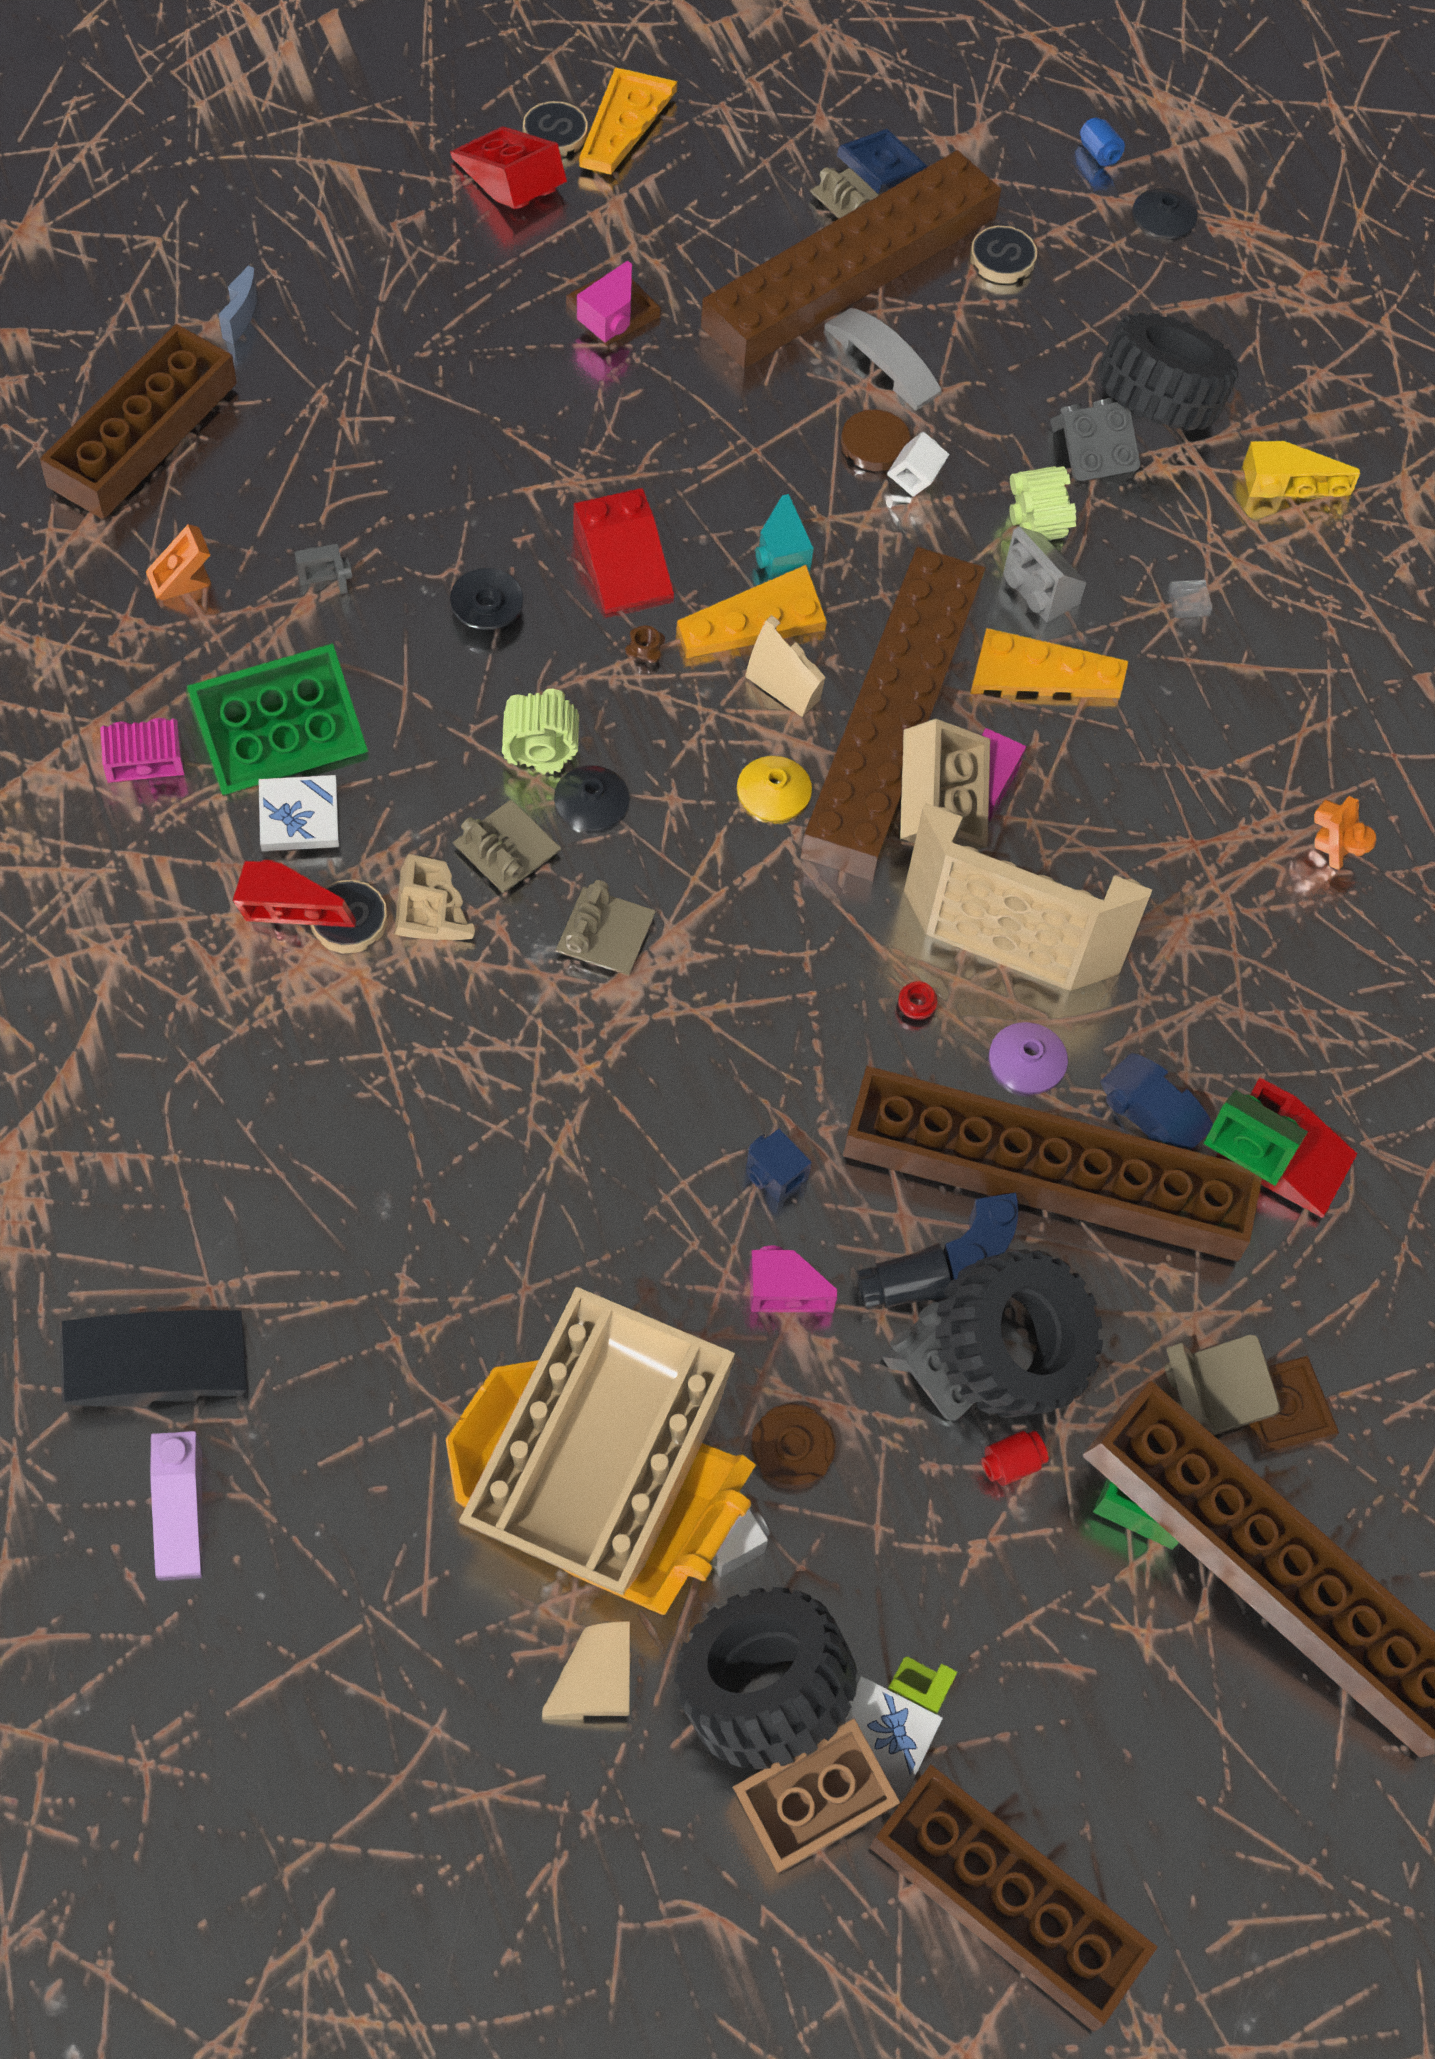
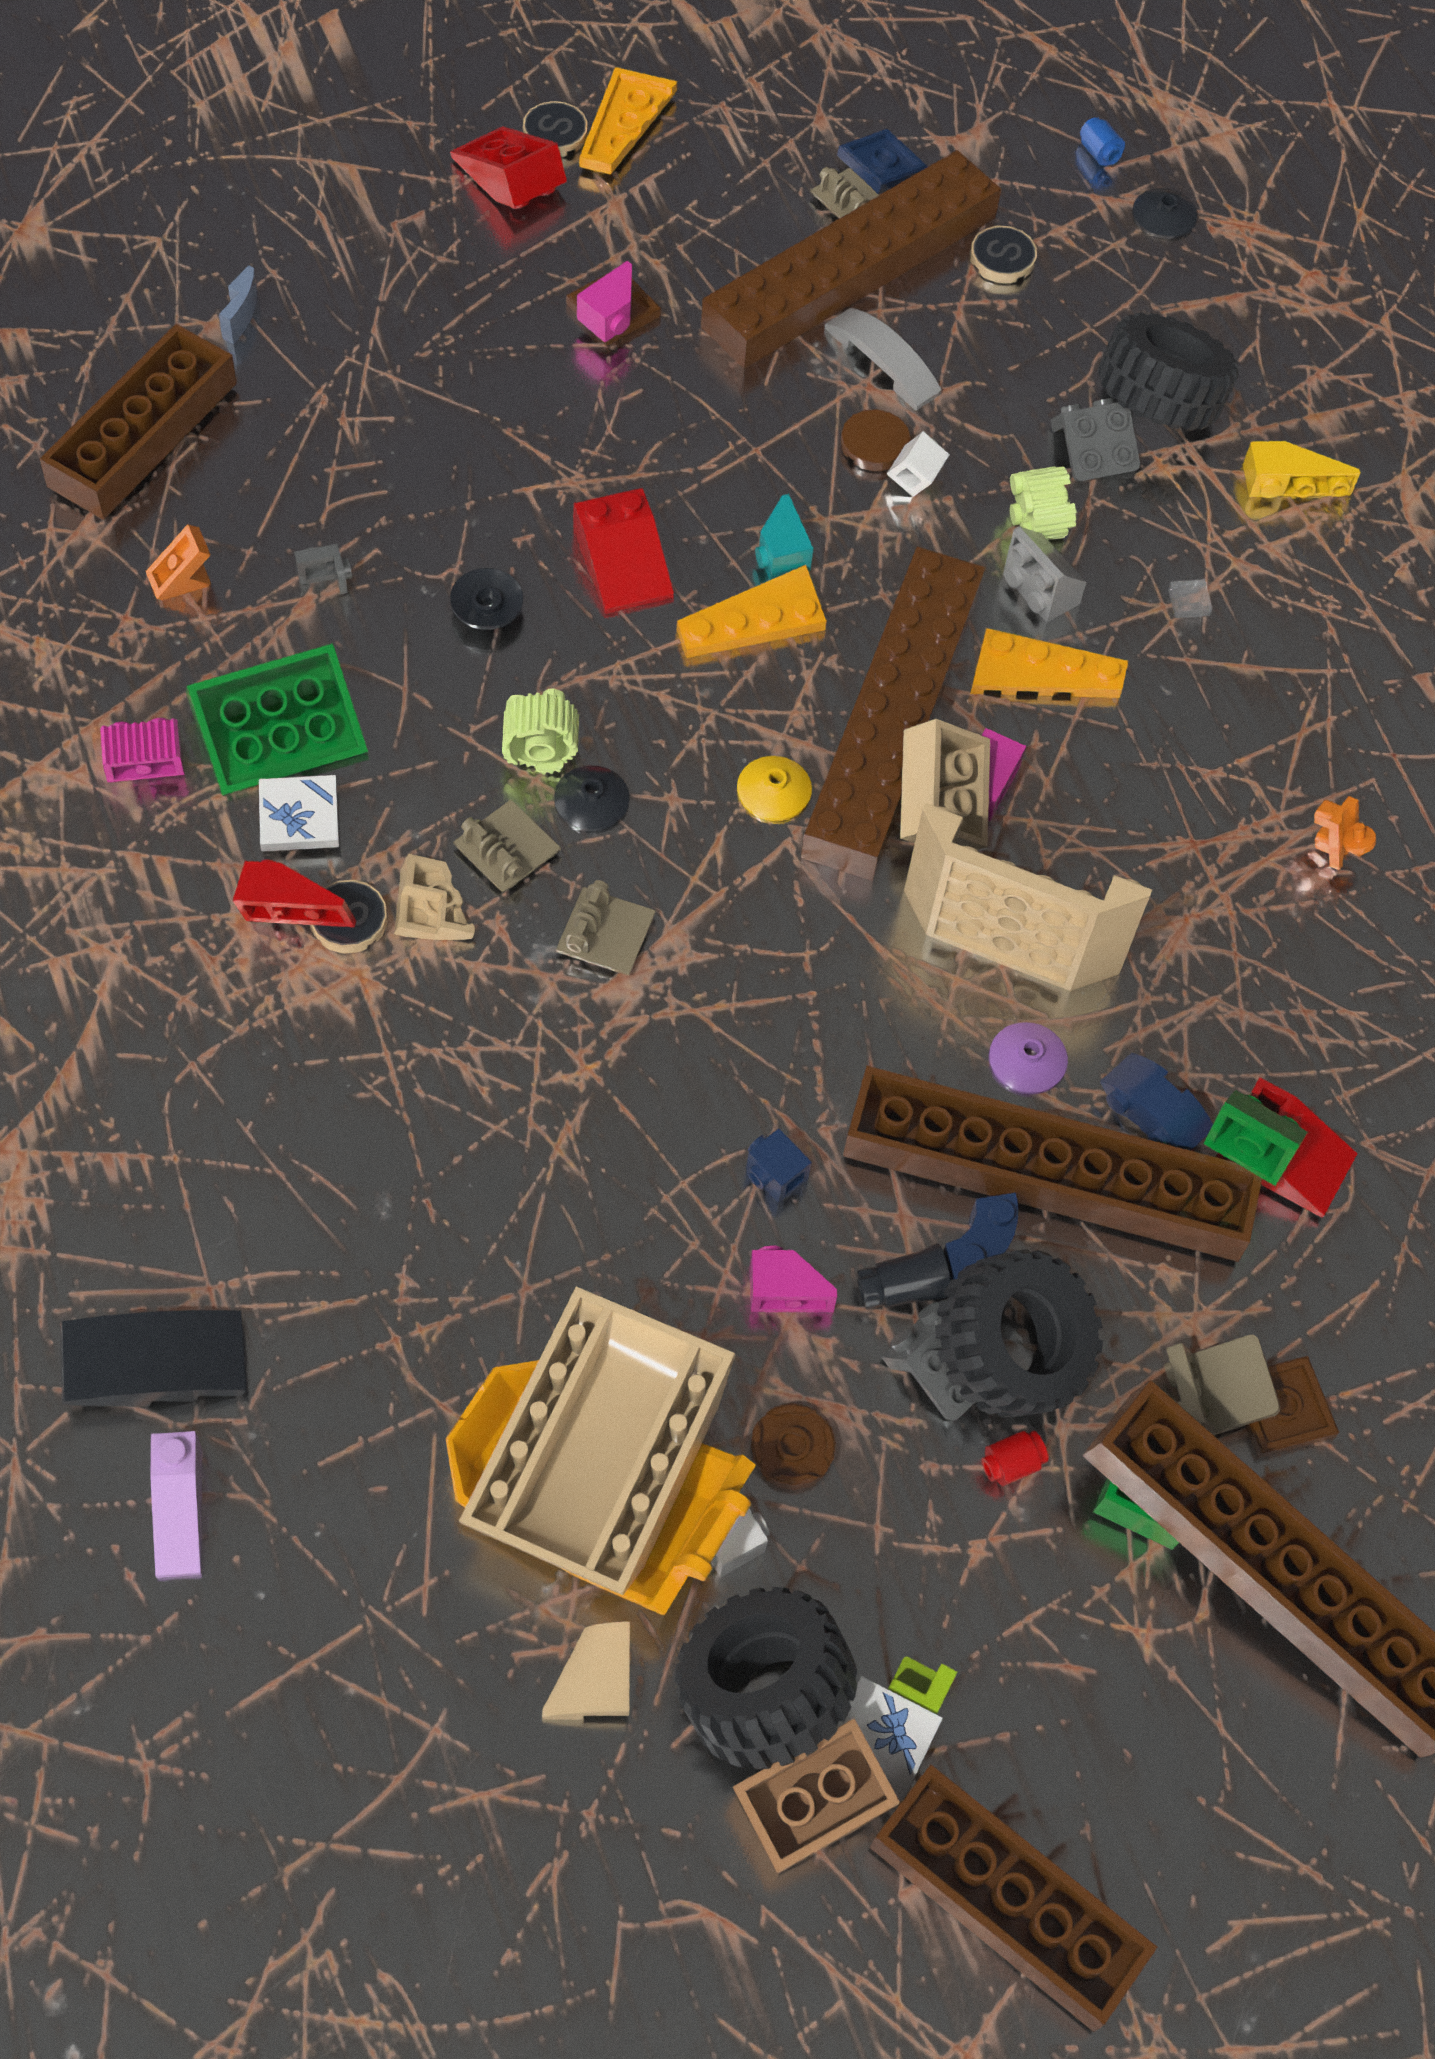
(648, 636): reddish brown plate -> none
(784, 670): tan slope -> none
(921, 991): red plate -> none

